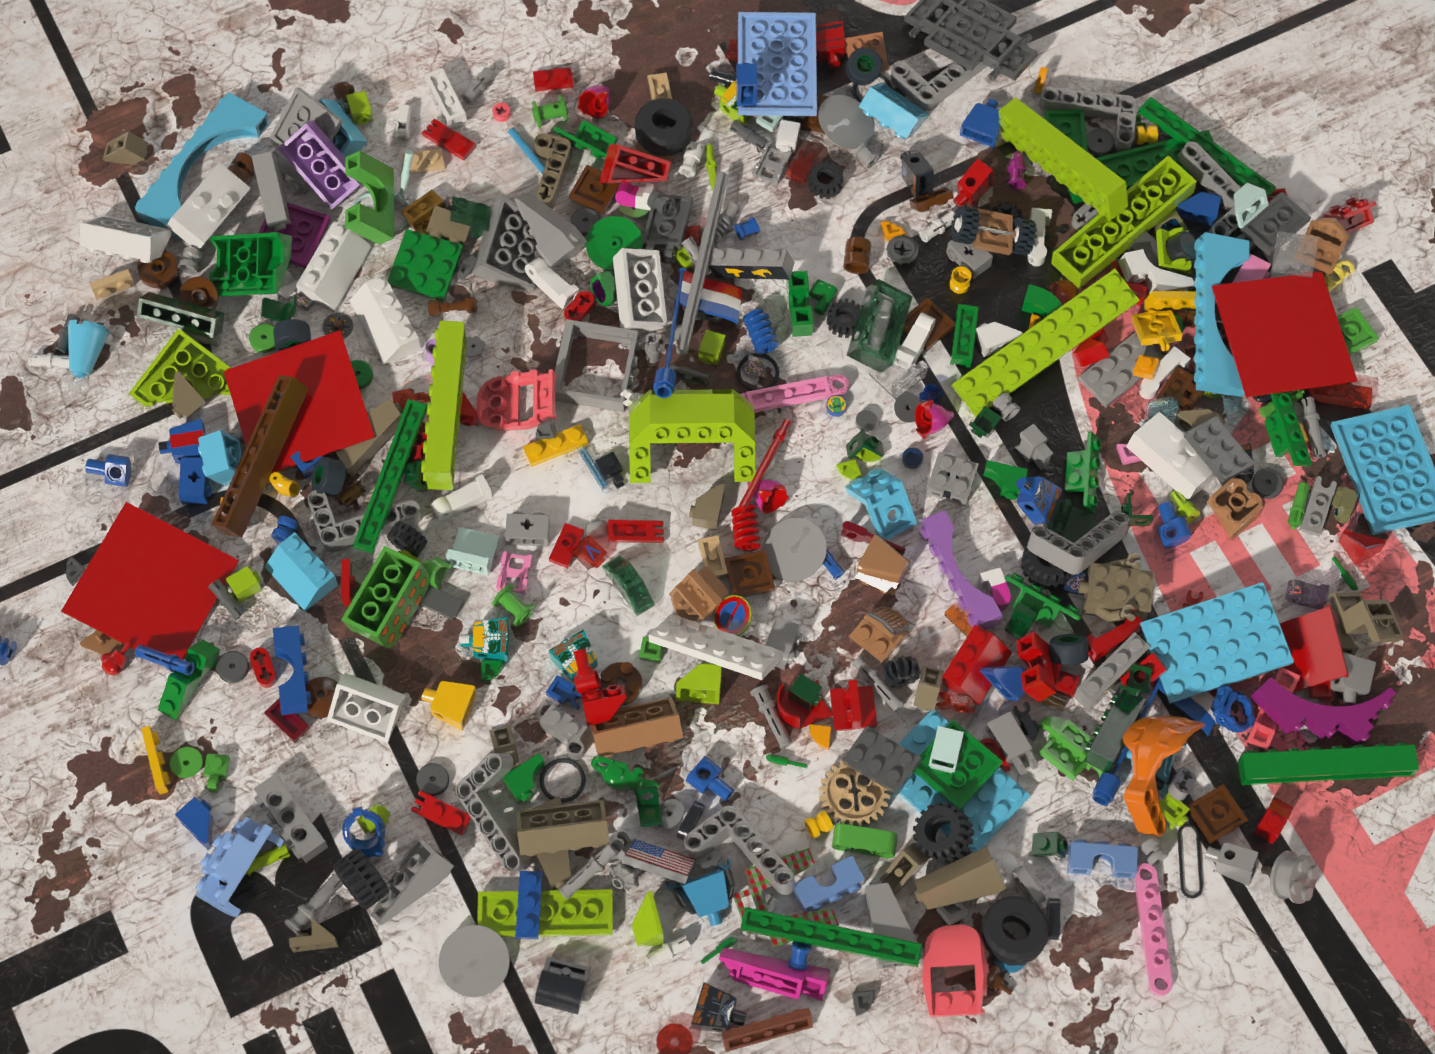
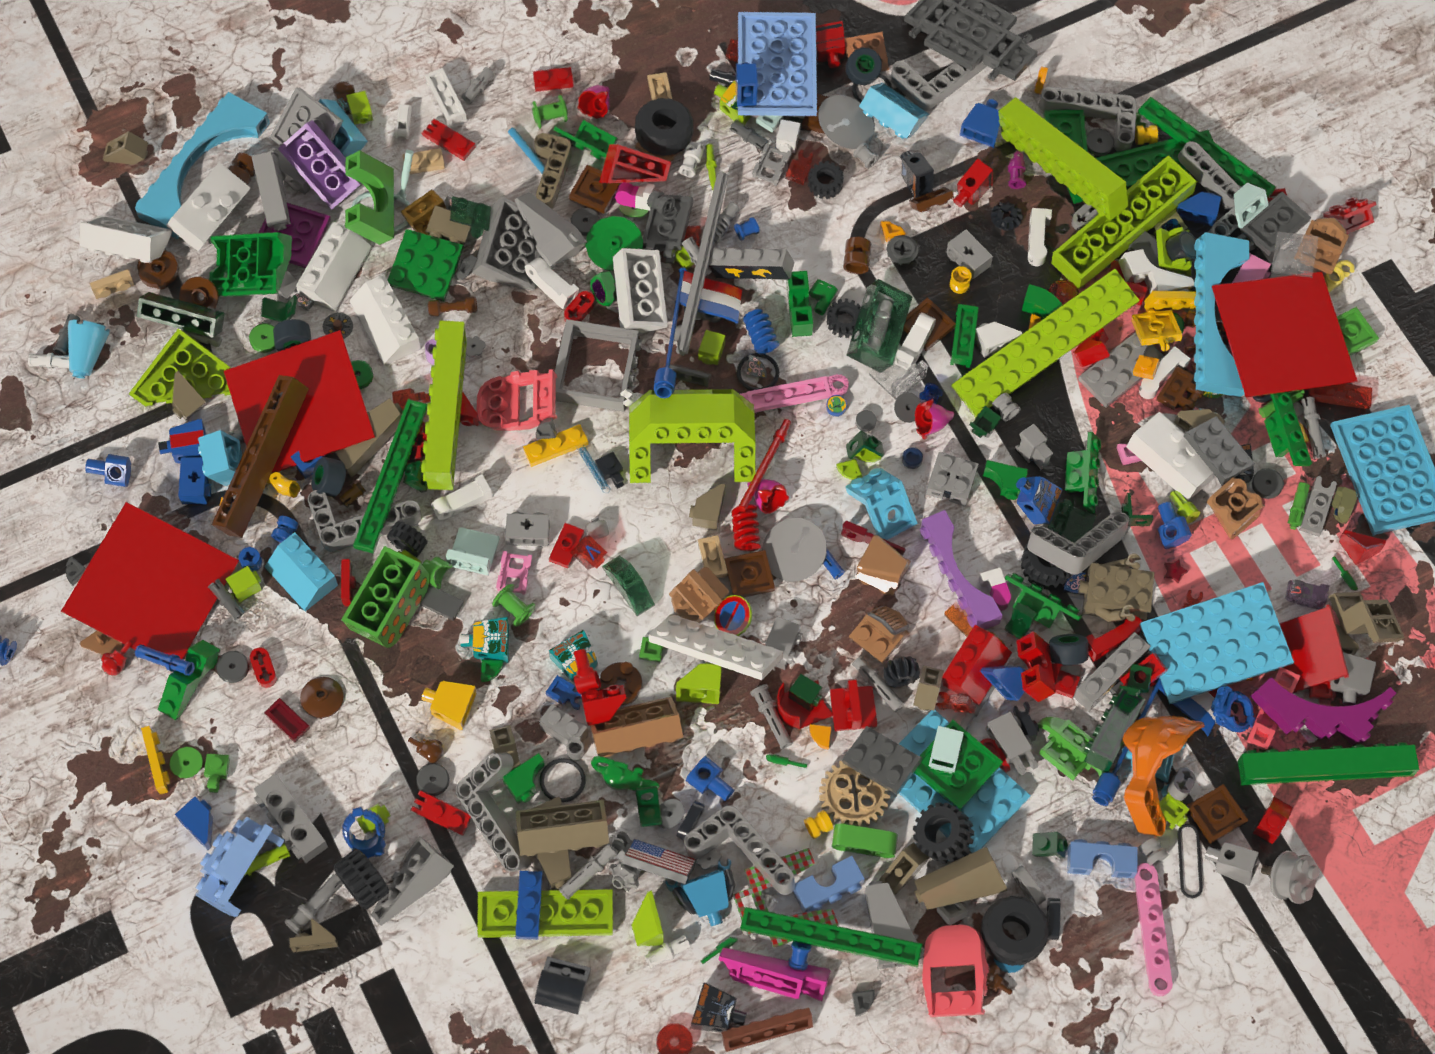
(190, 260): light grey wheel -> none
(253, 563): none -> blue wheel
(293, 692): blue arch -> none
(365, 707): white slope -> none
(429, 749): none -> reddish brown piece
(474, 961): light grey piece -> none
(504, 116): coral bush -> none
(635, 531): red hinge -> none
(652, 347): light grey pin -> none
(937, 227): white pin -> none
(993, 231): plate -> none
(1055, 701): dark brown pin -> none
(1166, 406): clear light blue brick -> none
(1174, 570): none -> dark red piece

